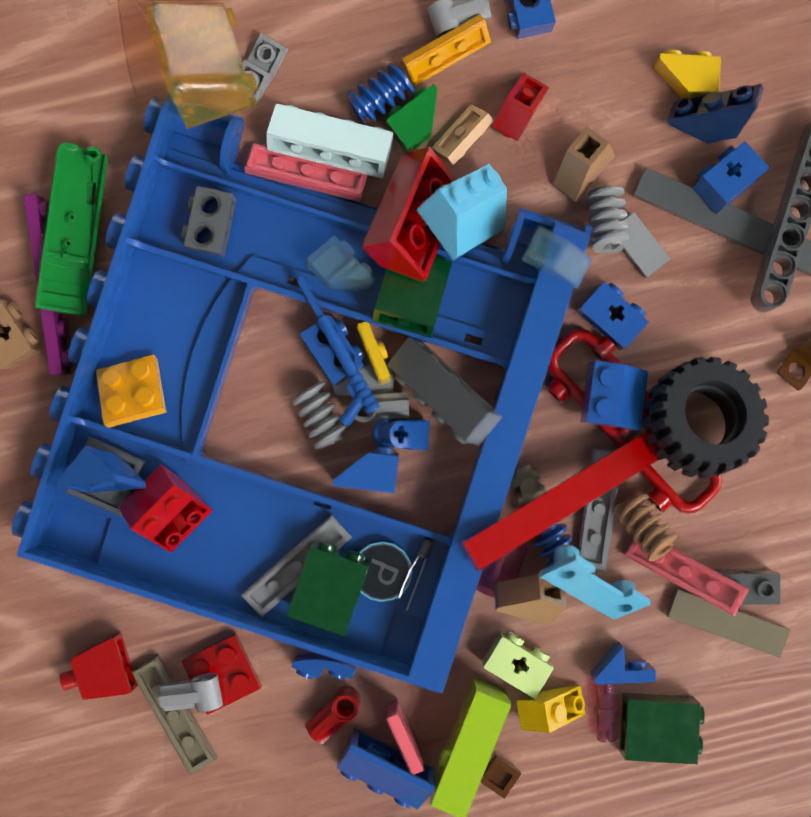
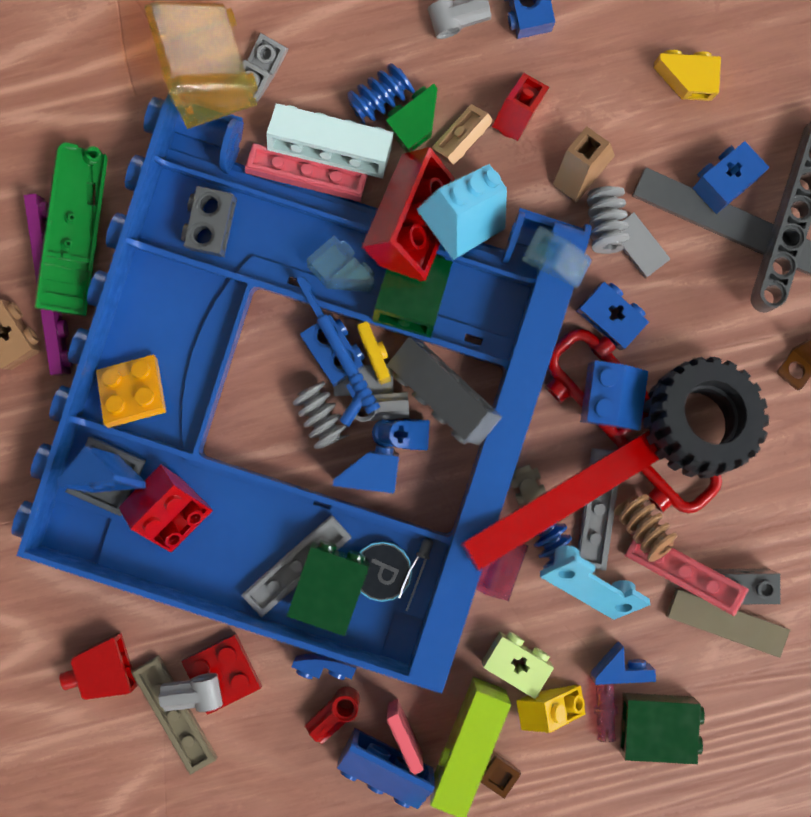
(446, 50): light orange tile -> none
(530, 599): medium nougat slope -> none
(717, 114): dark blue slope -> none

